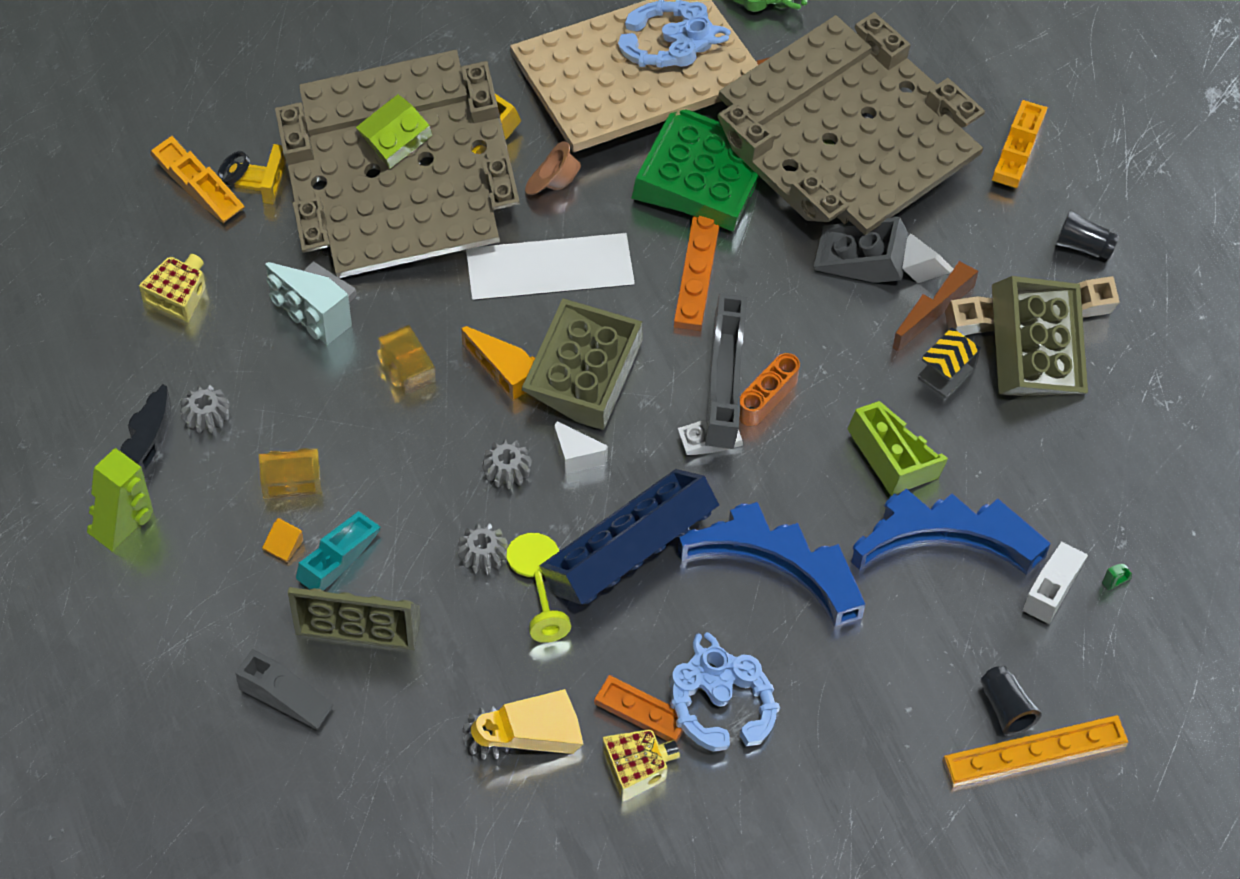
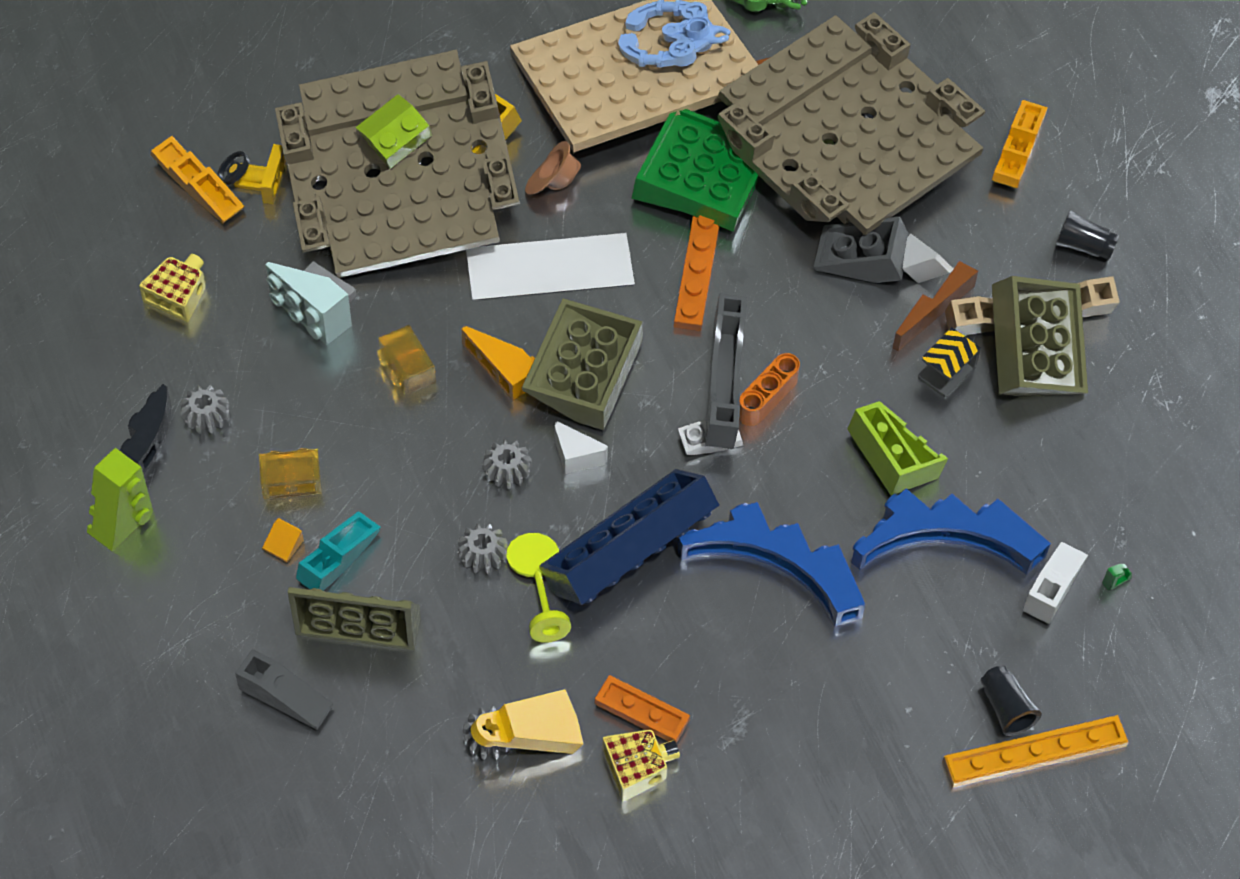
(717, 683): light blue piece -> none

